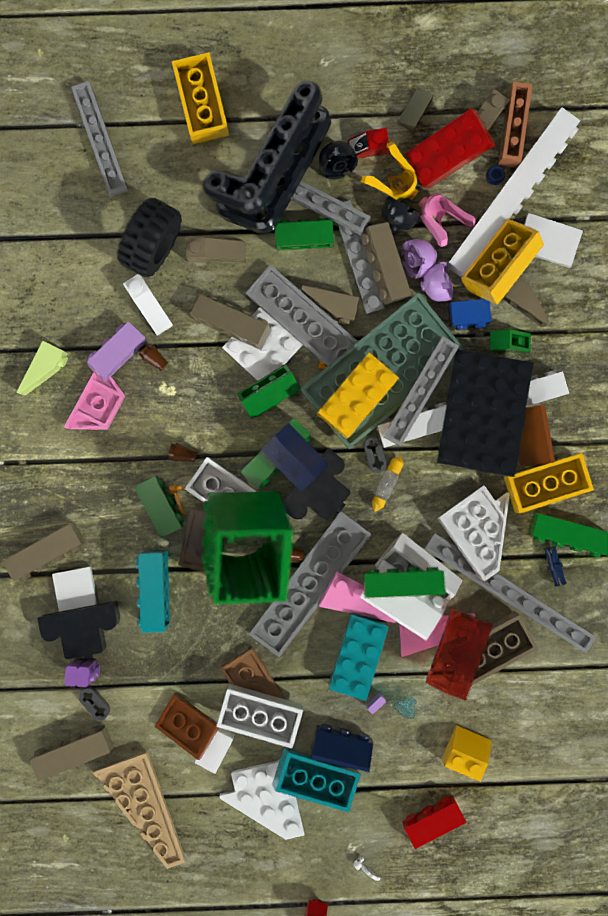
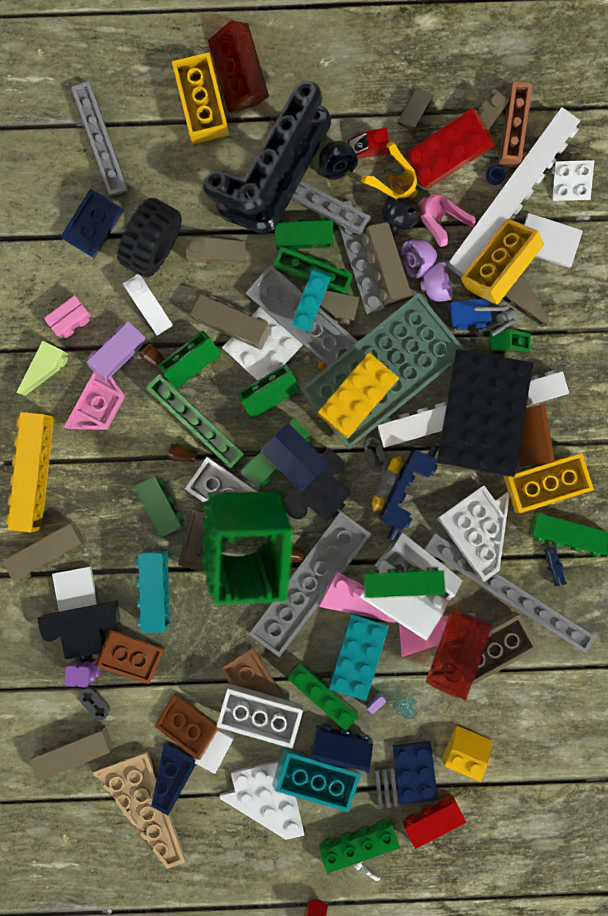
(30, 472): none -> yellow brick
(68, 317): none -> bright pink brick
(92, 223): none -> dark blue plate
(129, 656): none -> dark orange tile
(172, 776): none -> dark blue wing
(174, 490): light orange piece -> none
(189, 359): none -> green brick
(195, 421): none -> green brick
(238, 66): none -> clear red slope
(301, 266): none -> green brick
(311, 299): none -> teal brick
(318, 691): none -> green brick
(358, 845): none -> green brick
(388, 803): none -> flat silver tile
(415, 772): none -> dark blue plate
(416, 463): none -> dark blue brick
(421, 391): light grey plate -> none
(505, 318): none -> light grey plant
(572, 180): none -> white hinge

